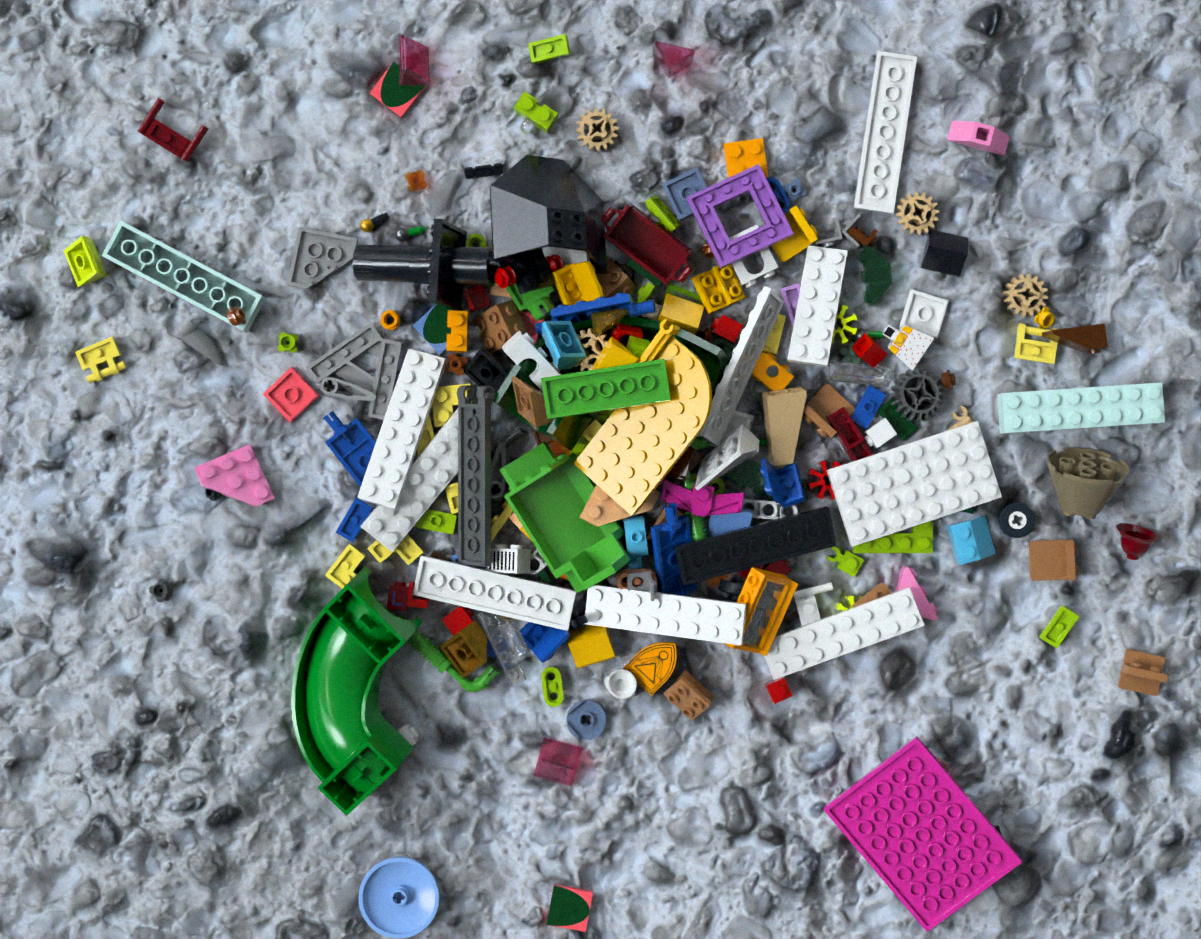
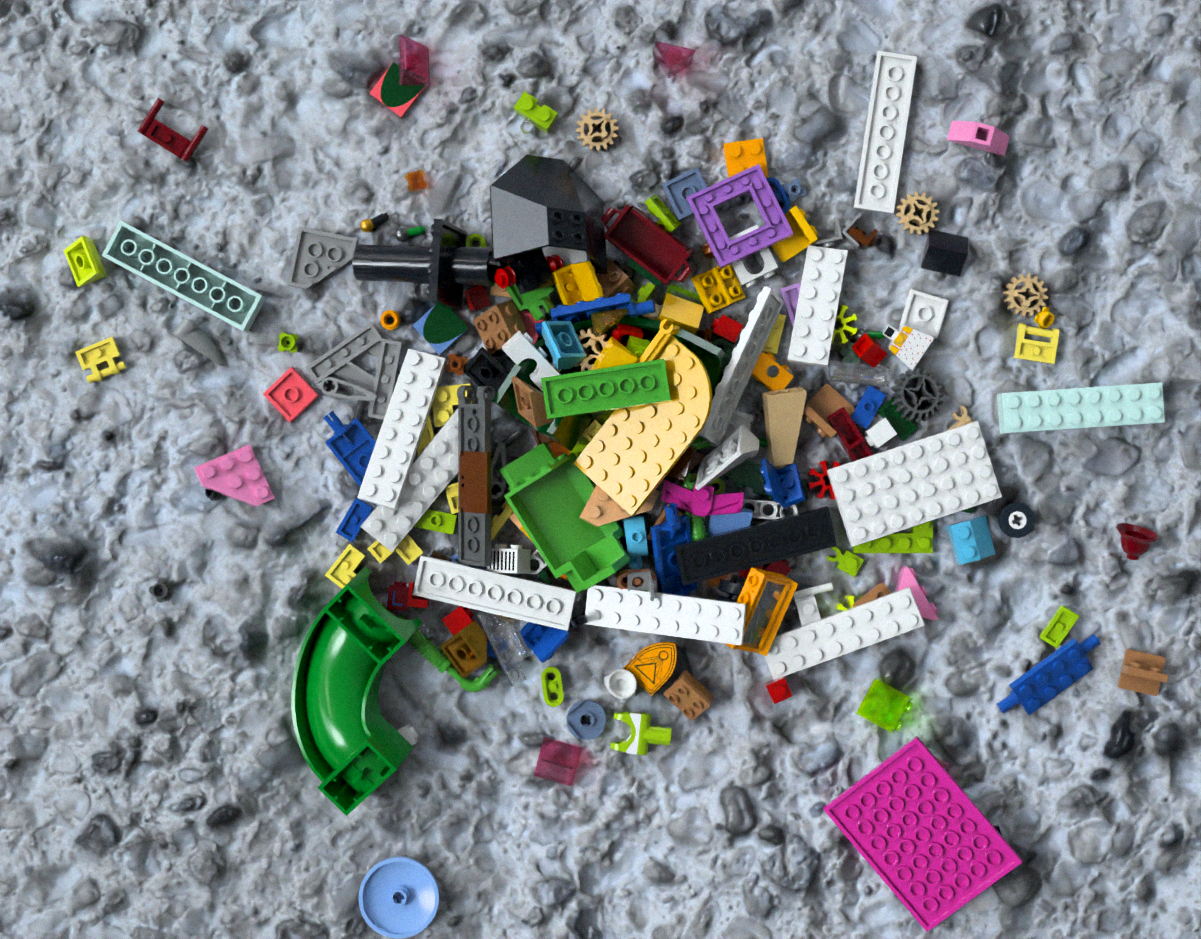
(236, 316): dark orange plate -> none
(460, 331): light orange piece -> none
(476, 476): none -> reddish brown door
(483, 171): black axle -> none
(549, 48): lime plate -> none
(569, 907): dark green tile -> none
(590, 645): yellow slope -> none
(641, 733): none -> lime connector
(875, 275): clear green slope -> none
(885, 706): none -> clear neon green plate
(948, 380): reddish brown plate -> none
(1050, 676): none -> blue plate
(1052, 560): medium nougat bracket -> none
(1082, 338): reddish brown slope -> none
(1085, 479): dark tan cone -> none

